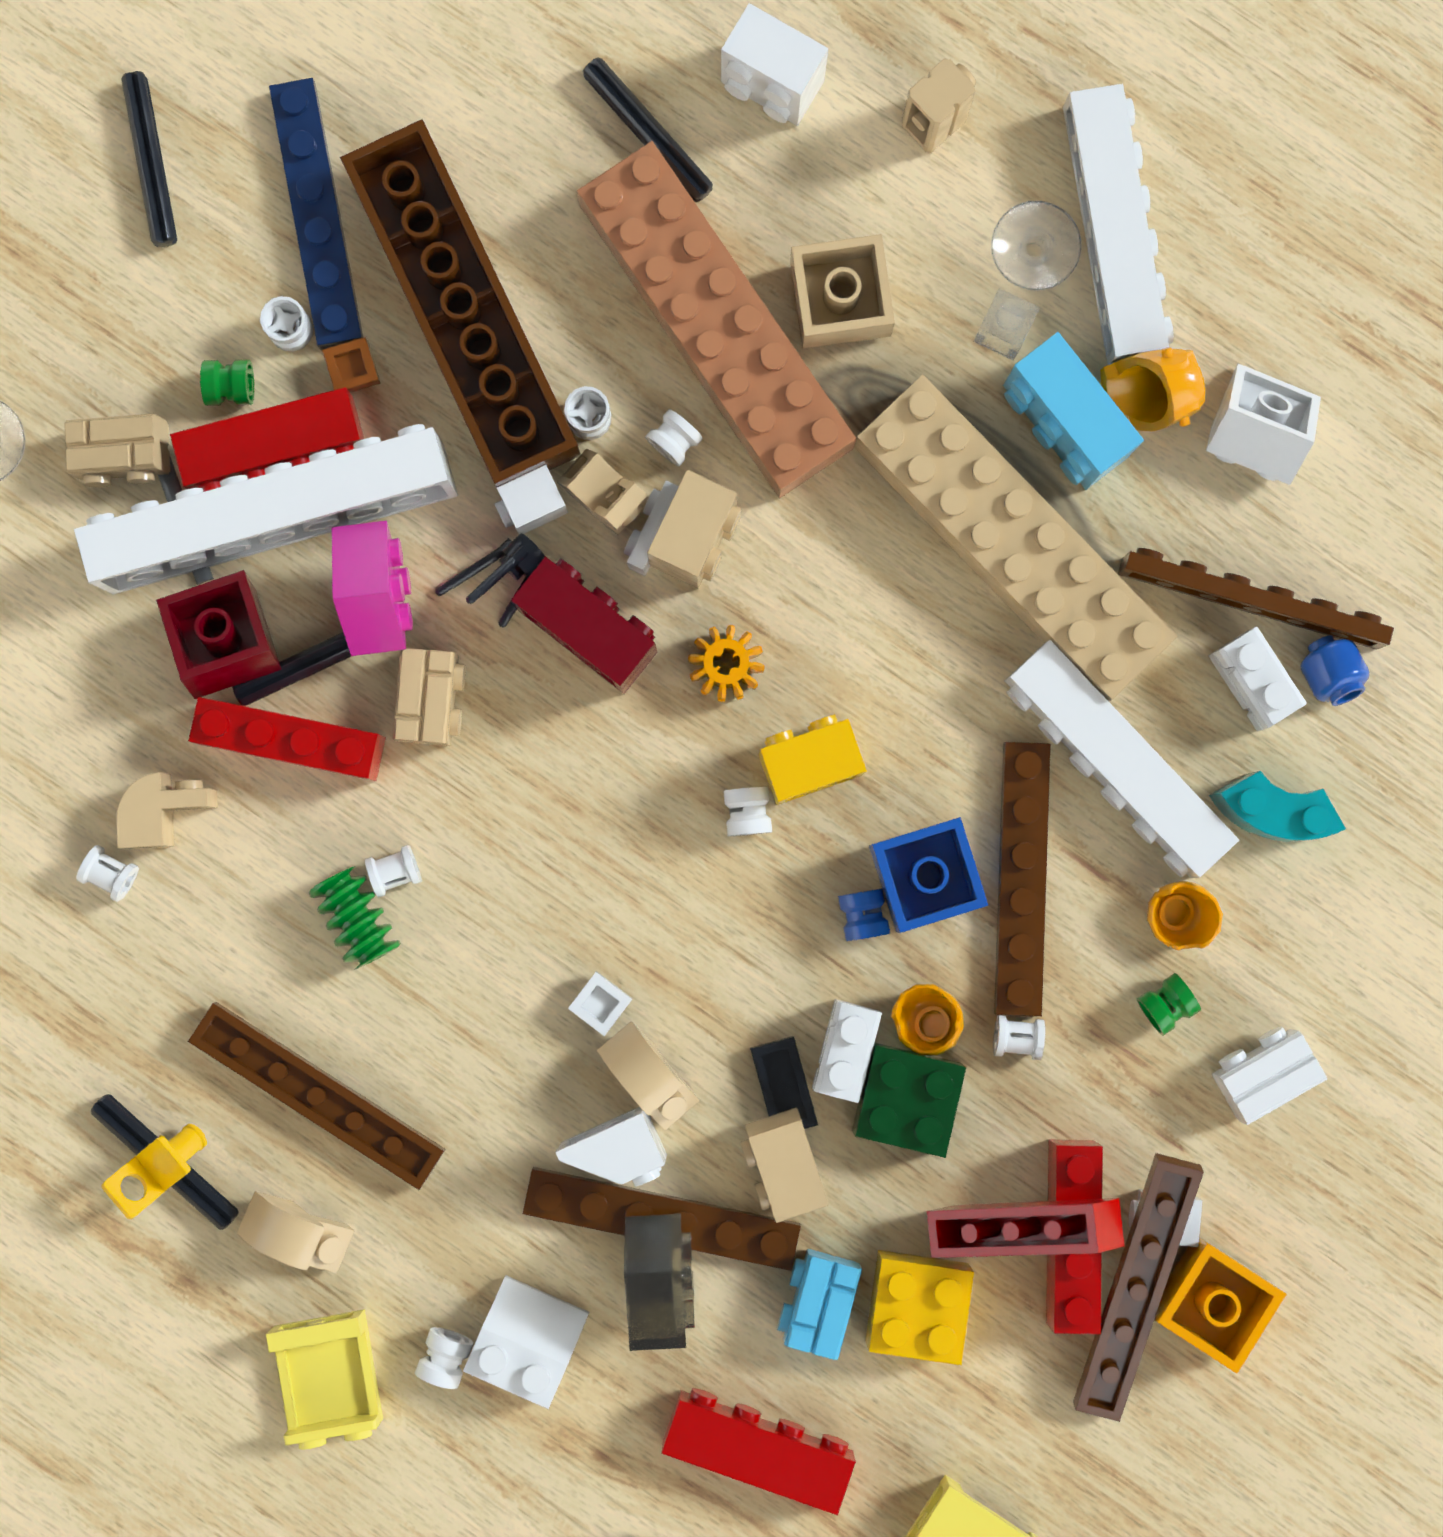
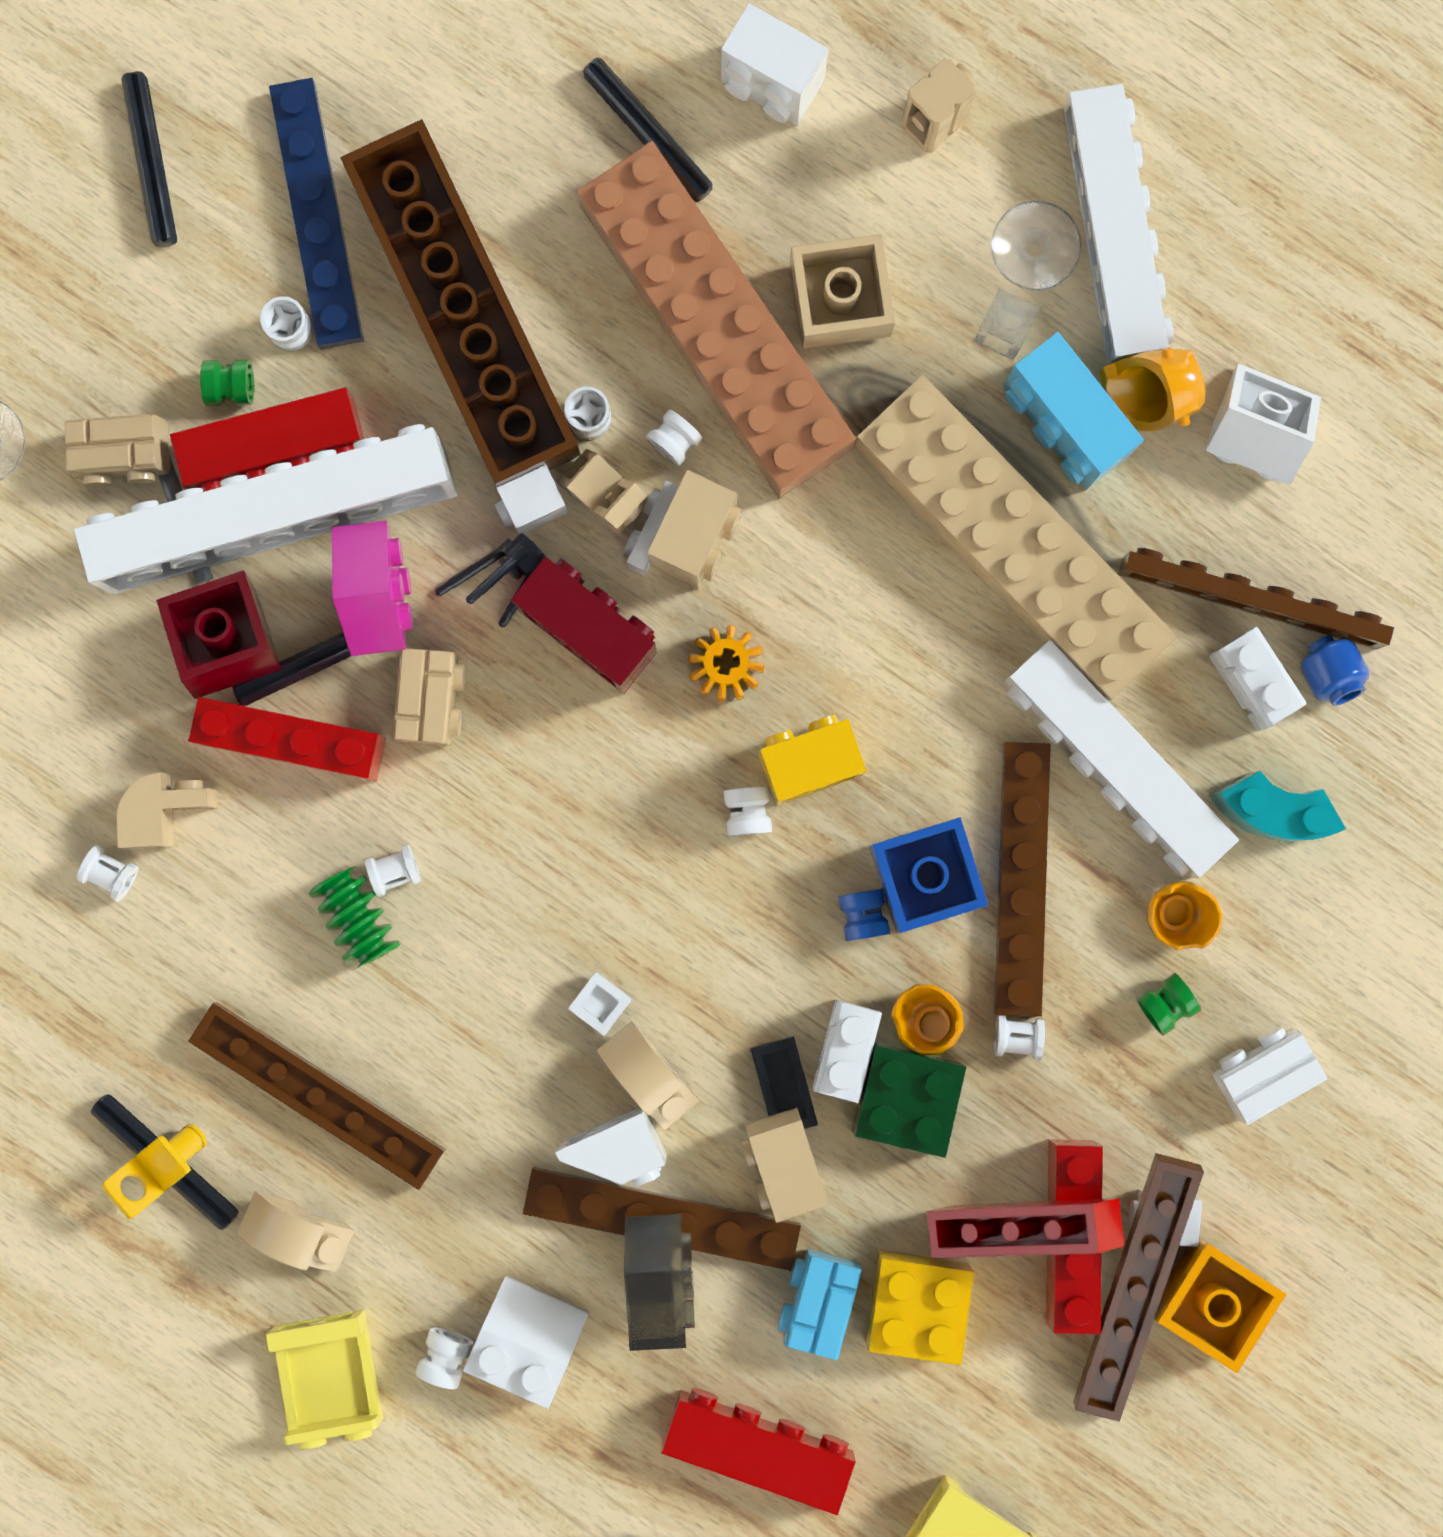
(351, 365): dark orange plate -> none

